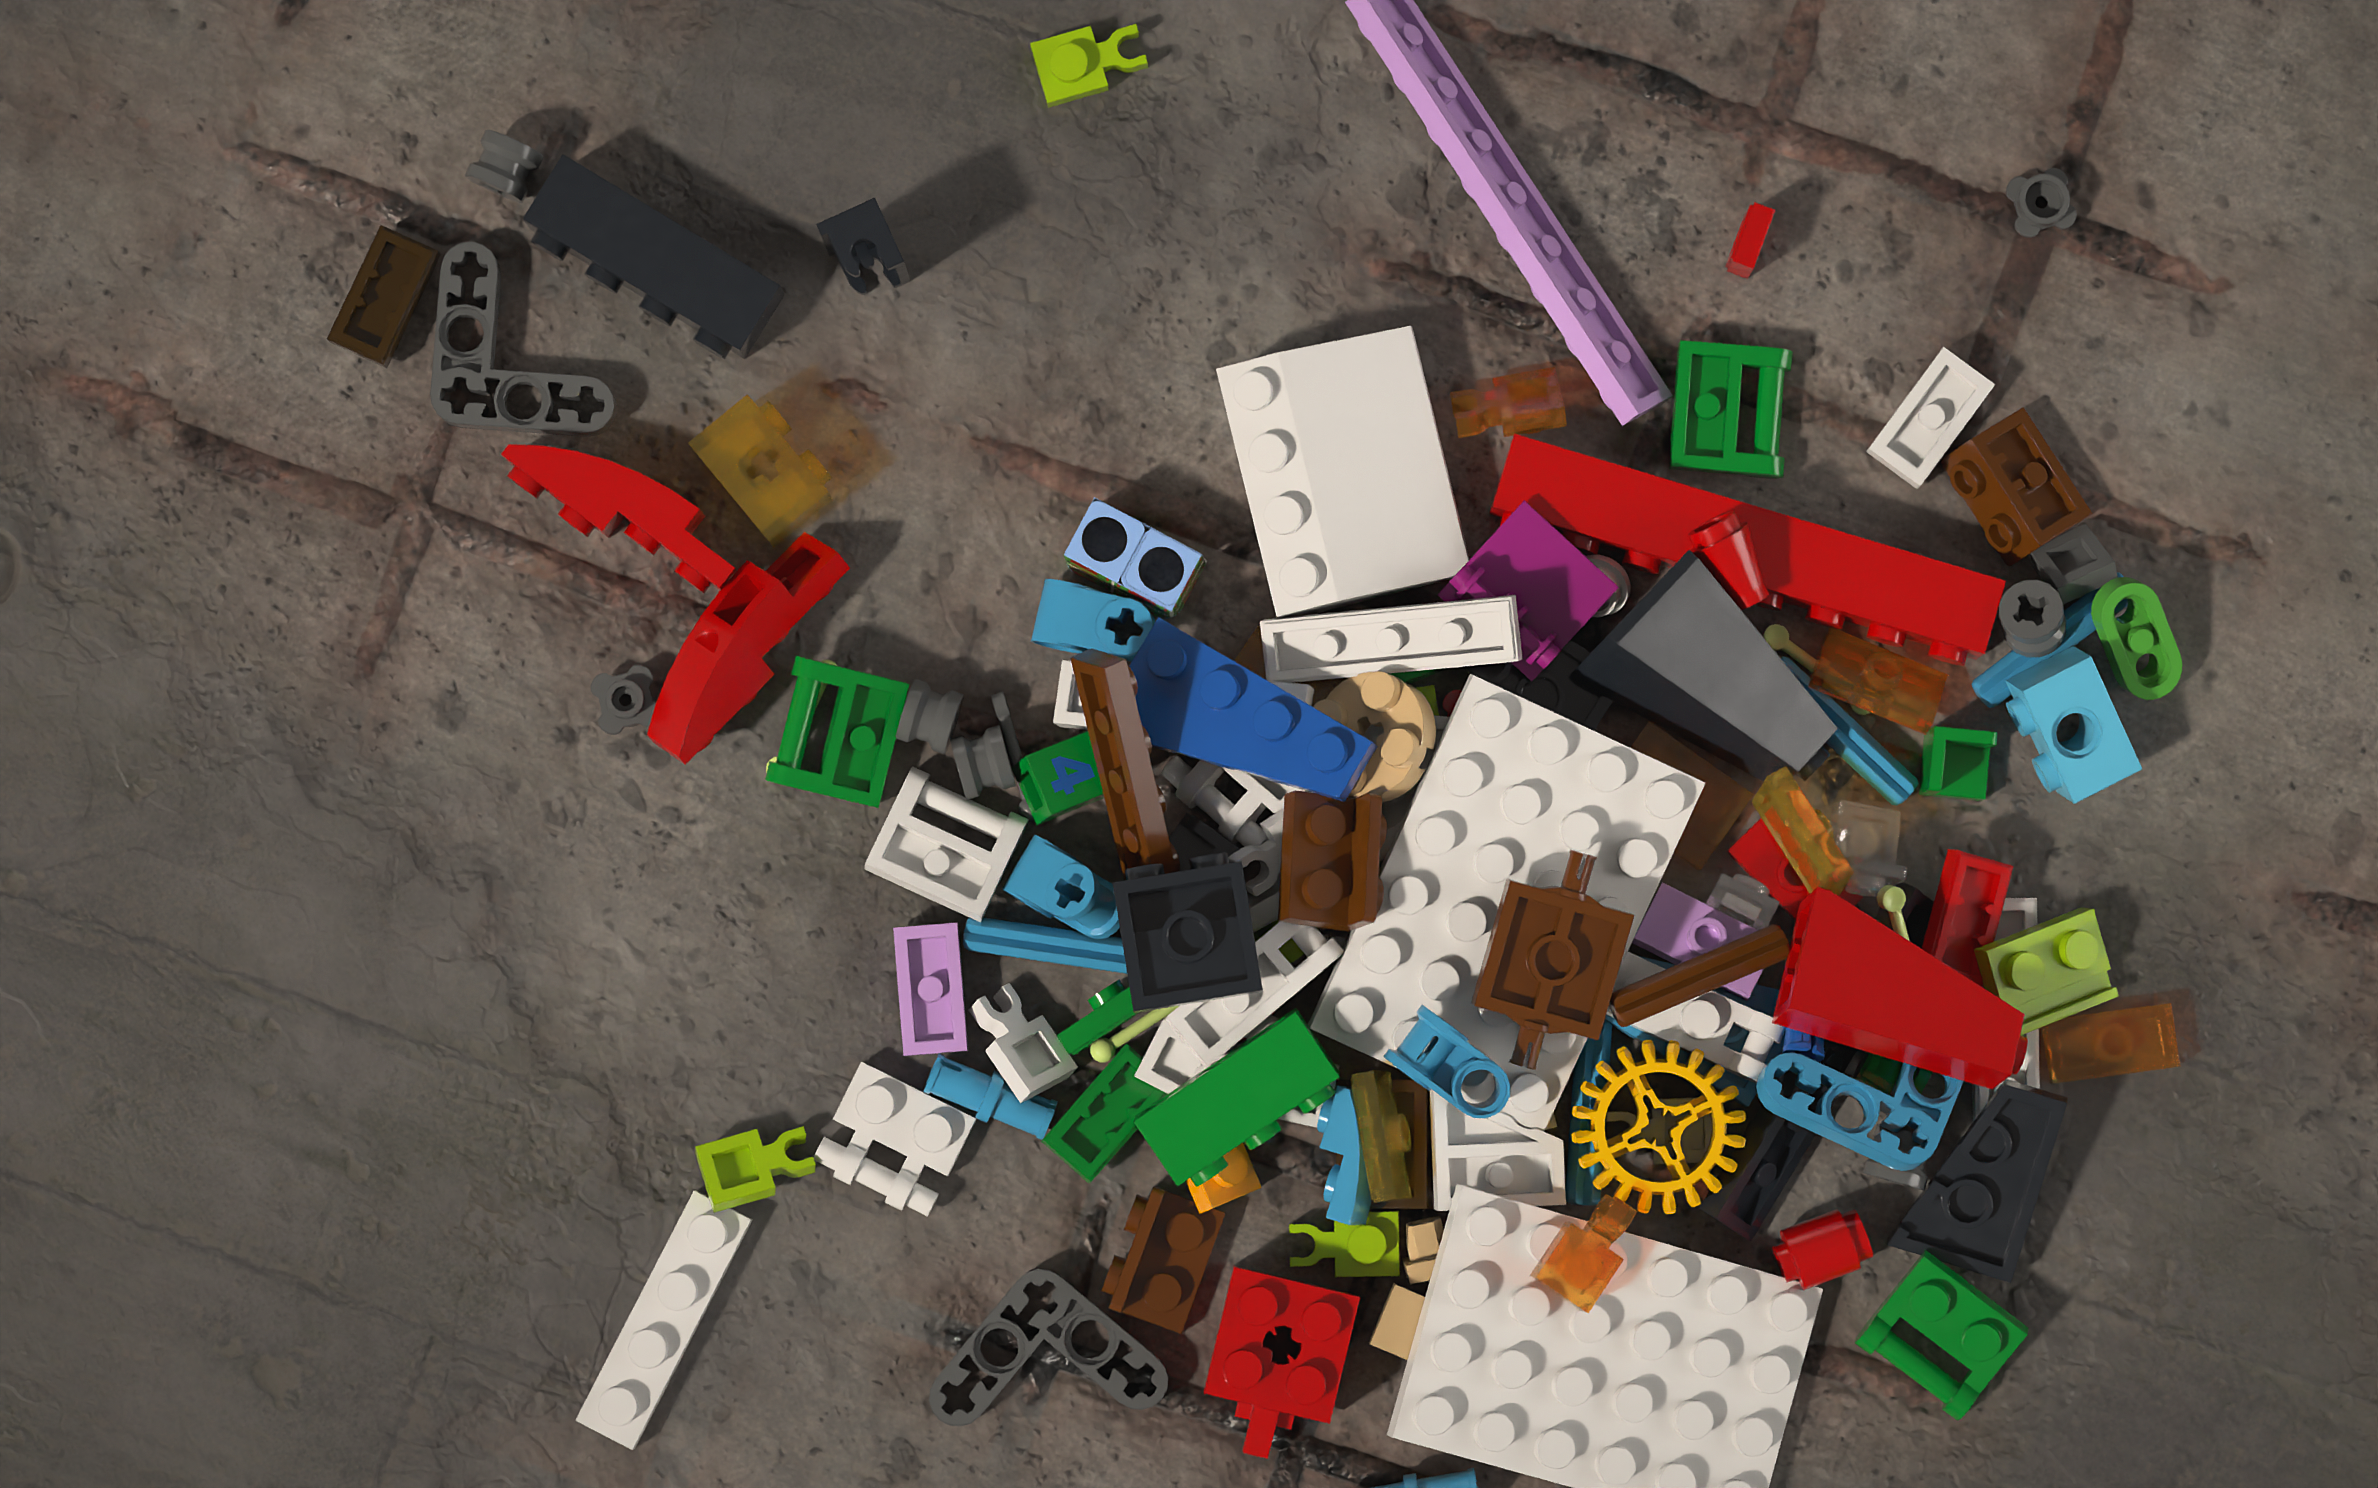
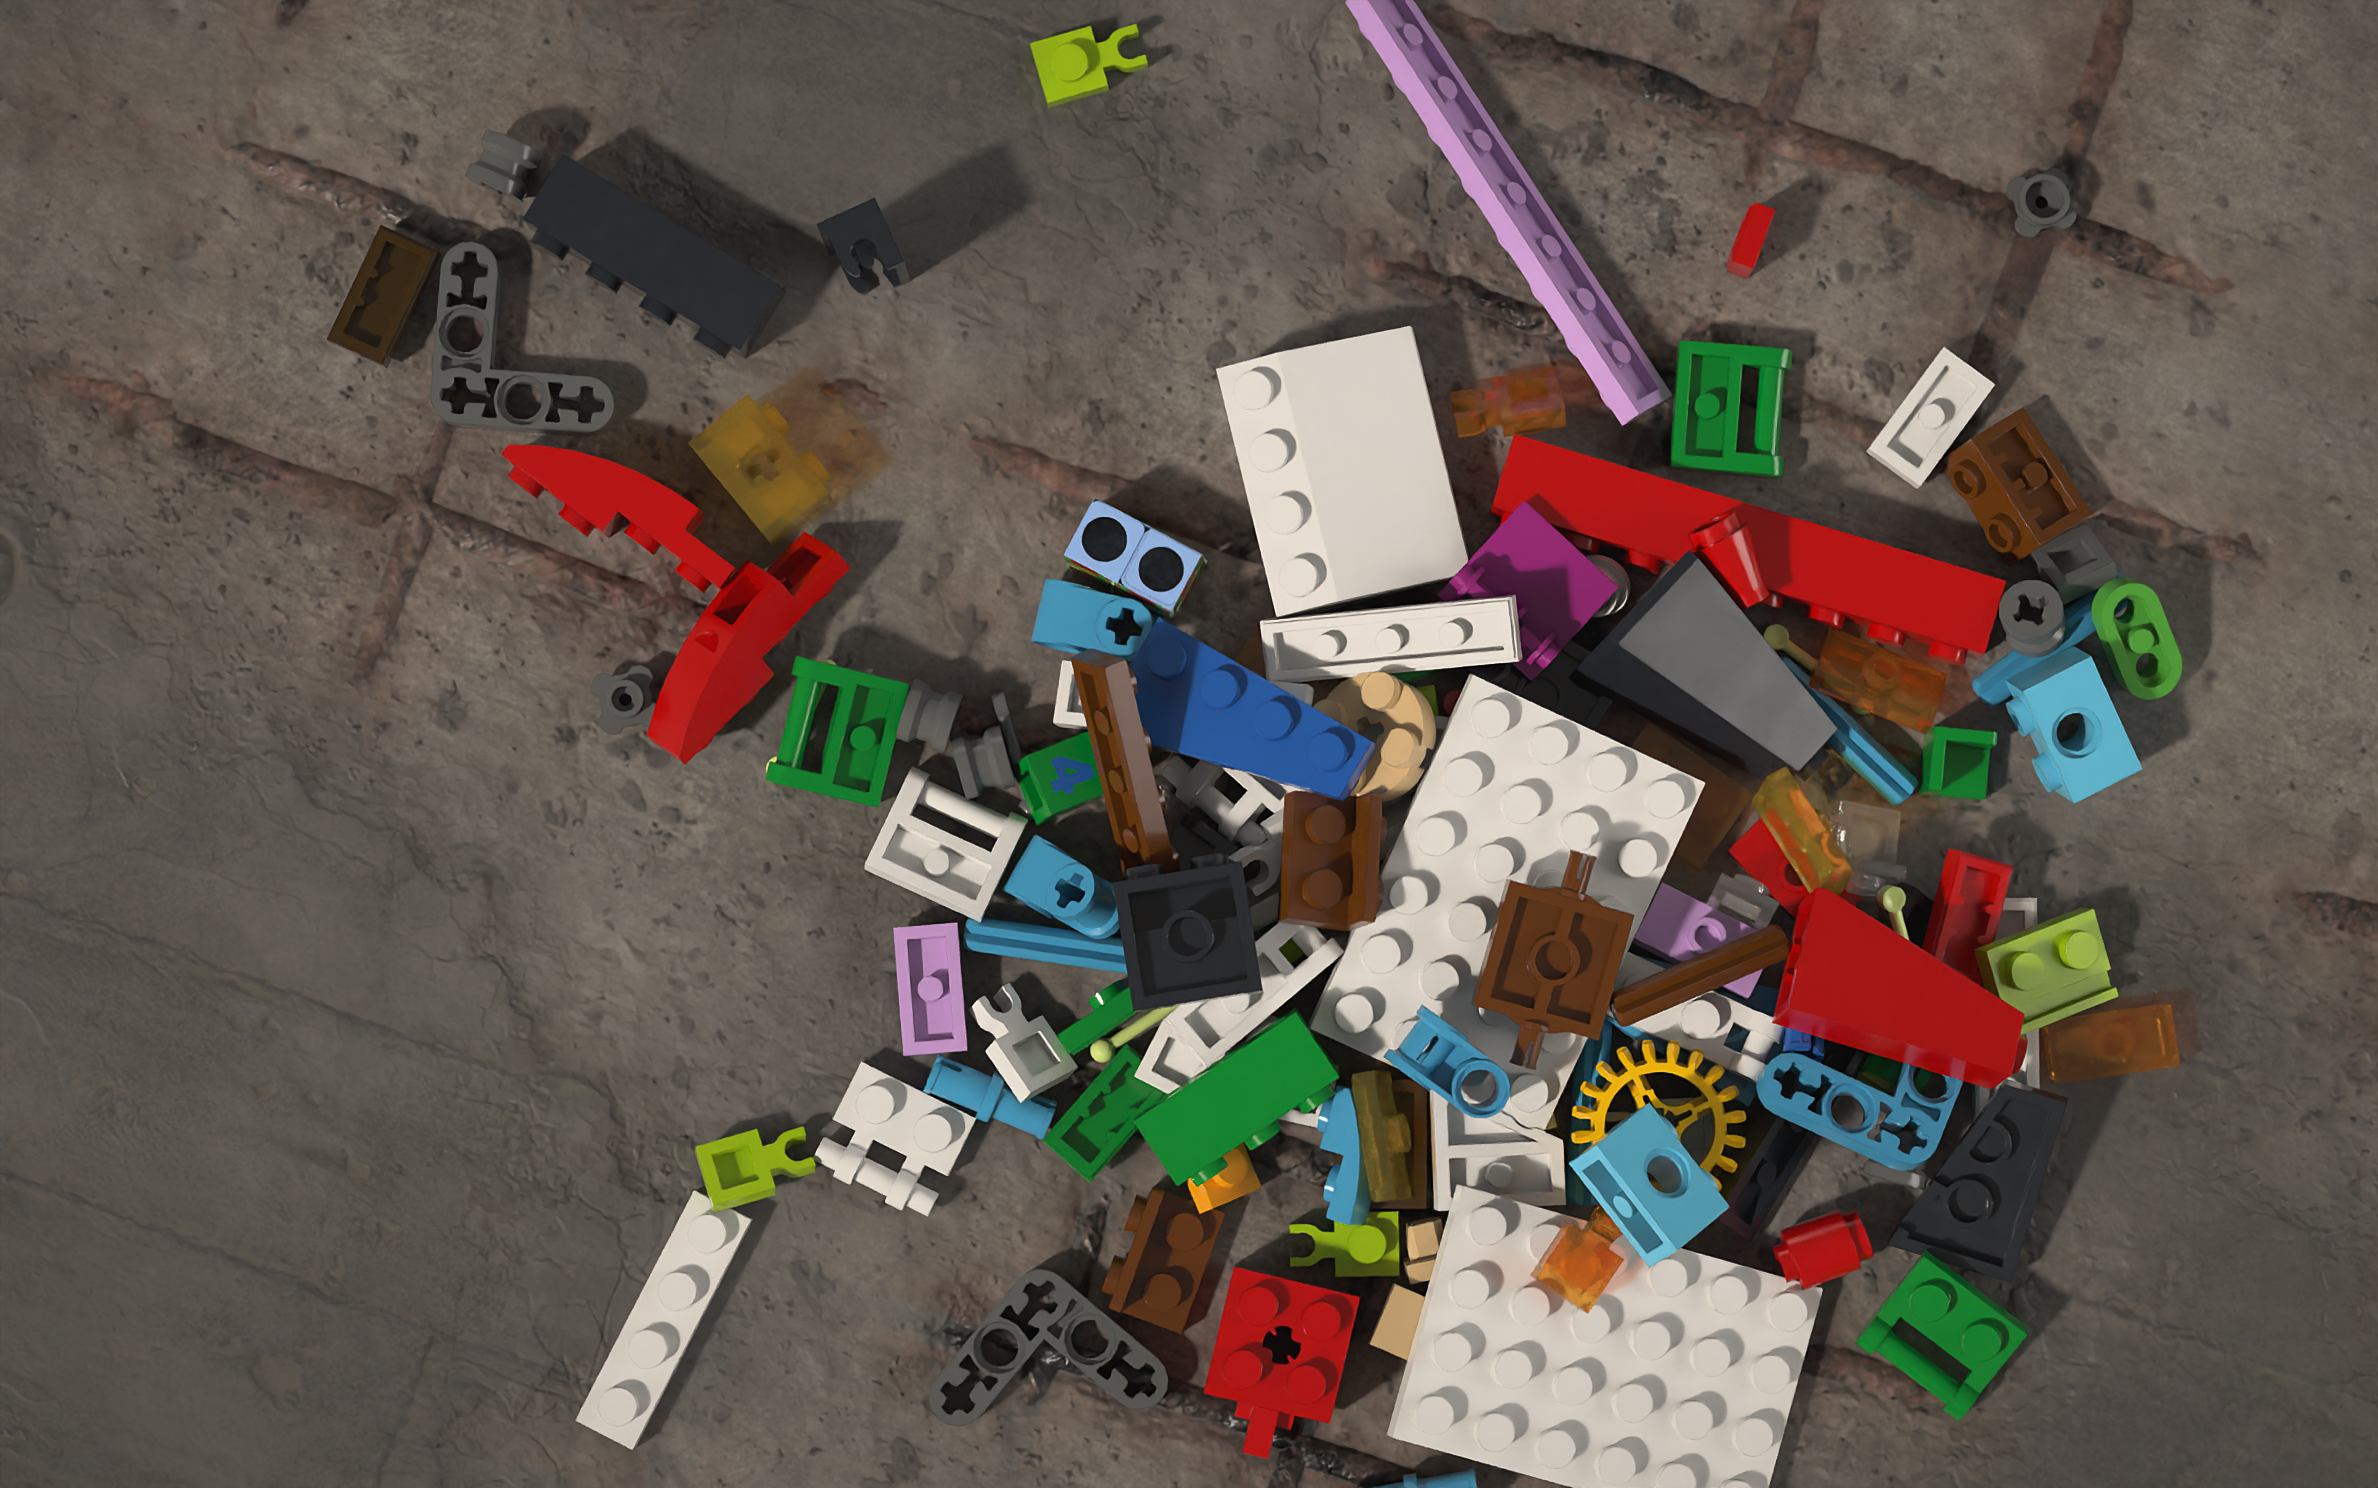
(1617, 1177): none -> medium azure brick

